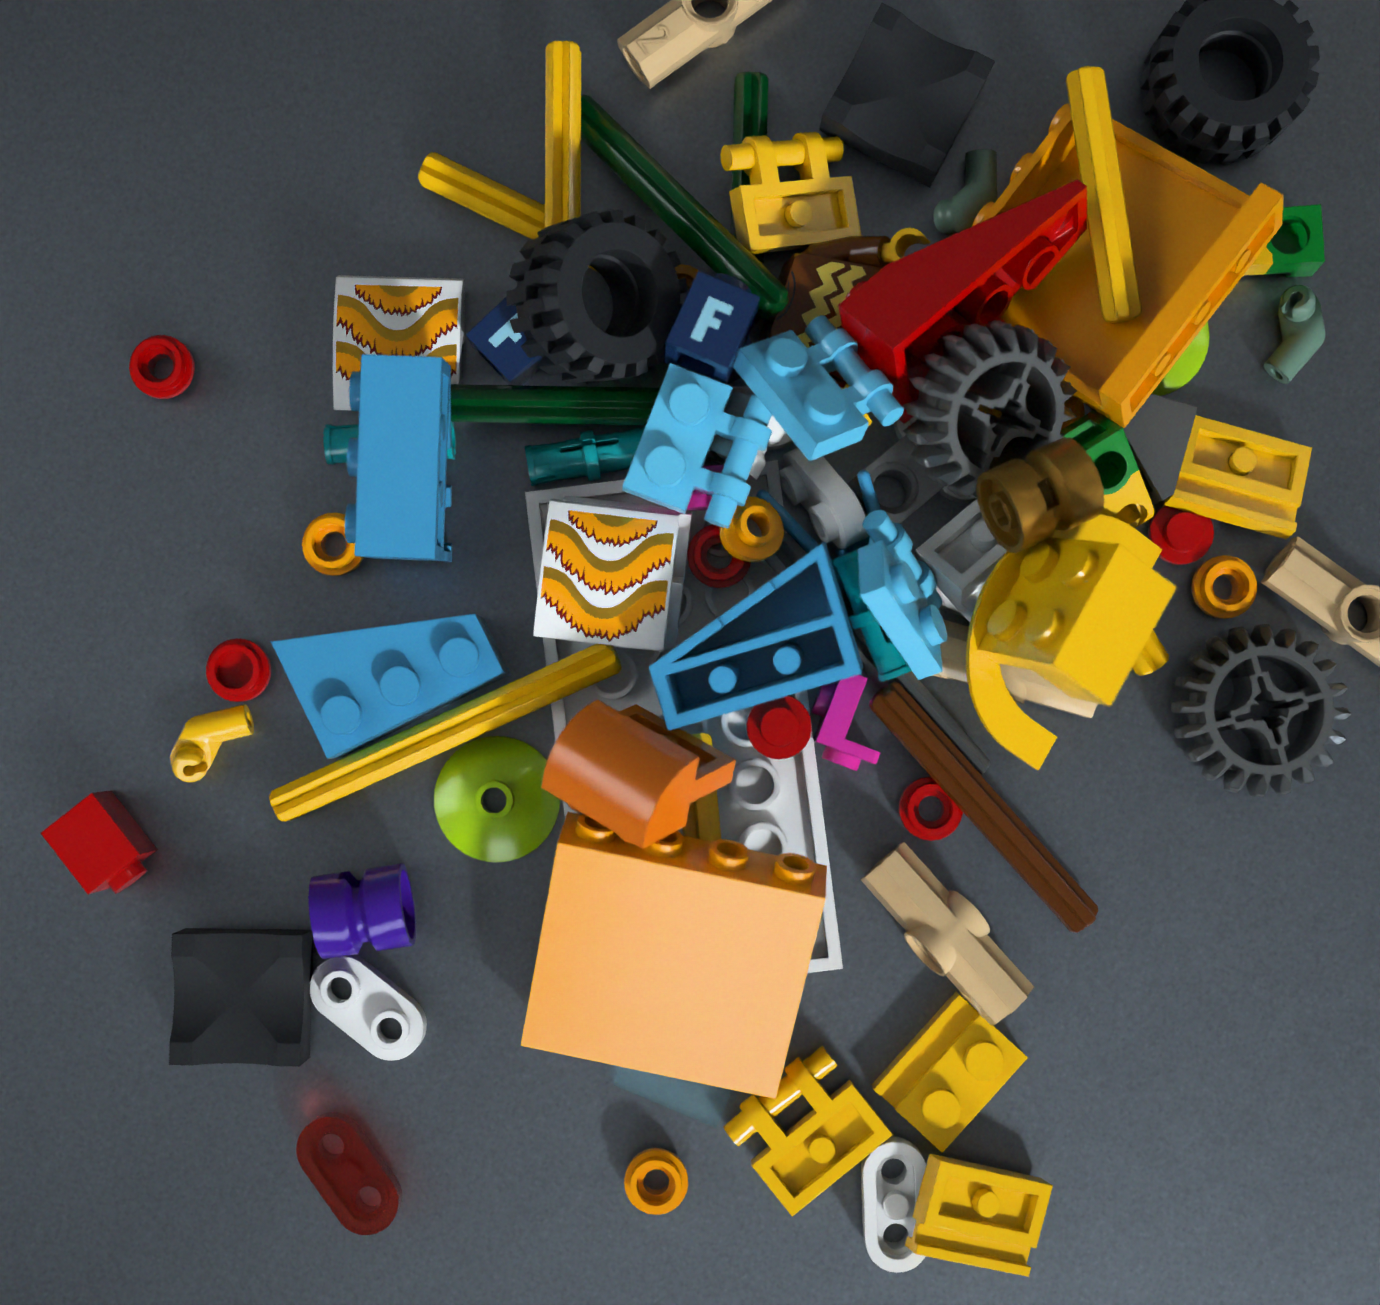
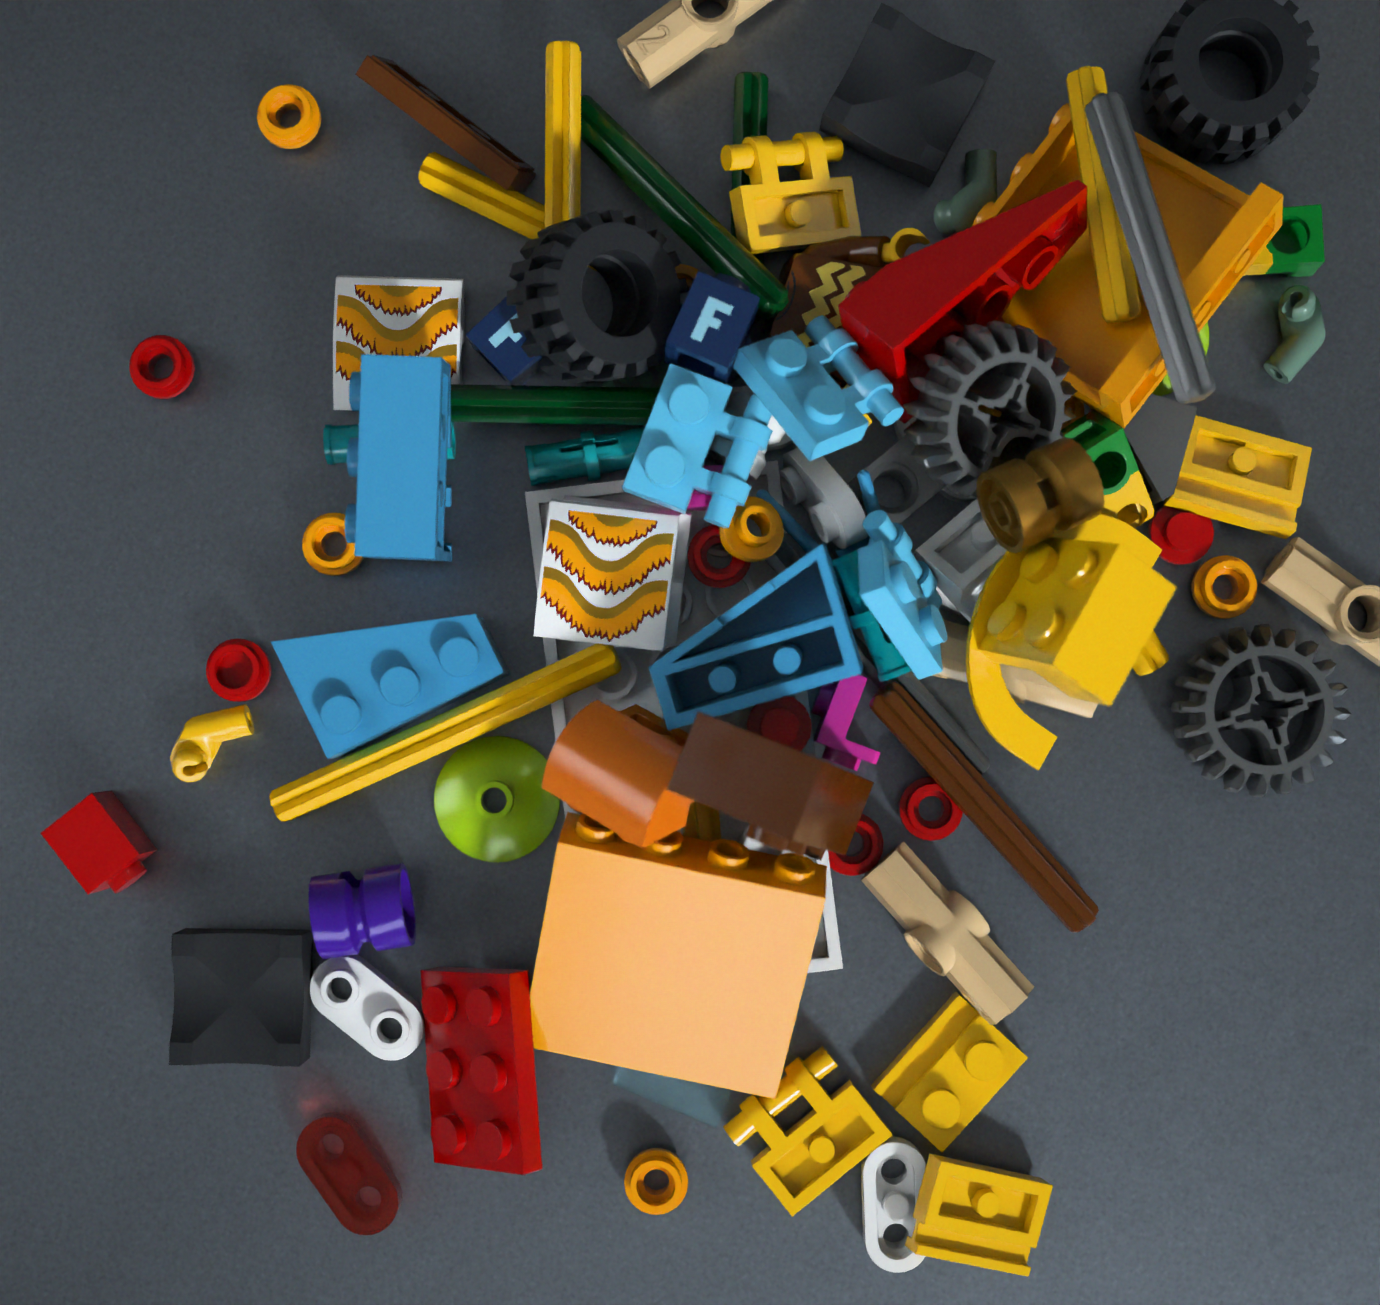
(276, 103): none -> light orange plate
(446, 123): none -> reddish brown tile
(481, 1069): none -> red plate
(781, 792): none -> reddish brown wedge
(867, 856): none -> red plate
(1150, 248): none -> dark grey axle

